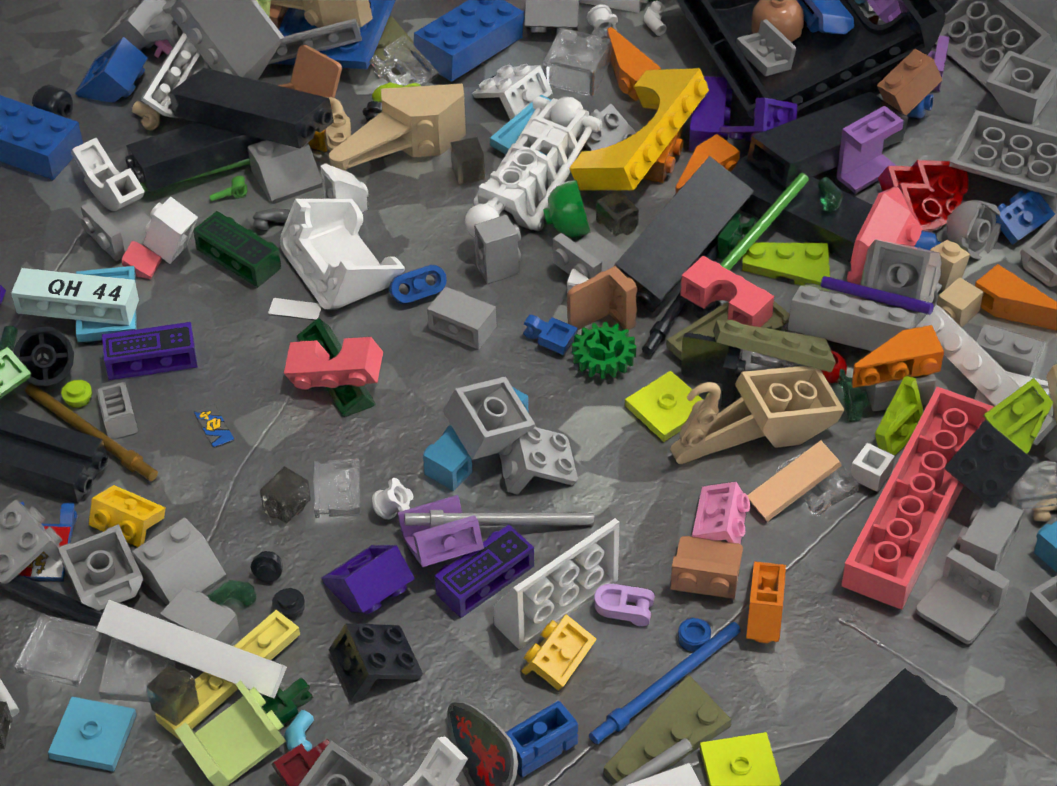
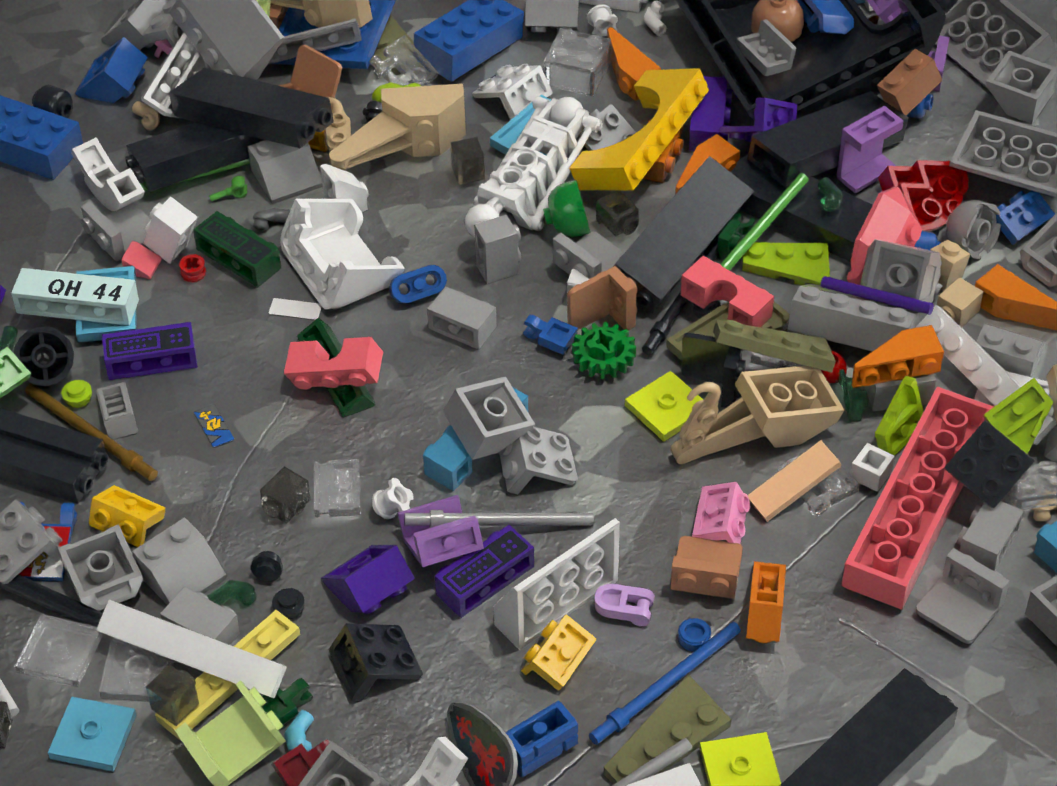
(192, 274): none -> red bush

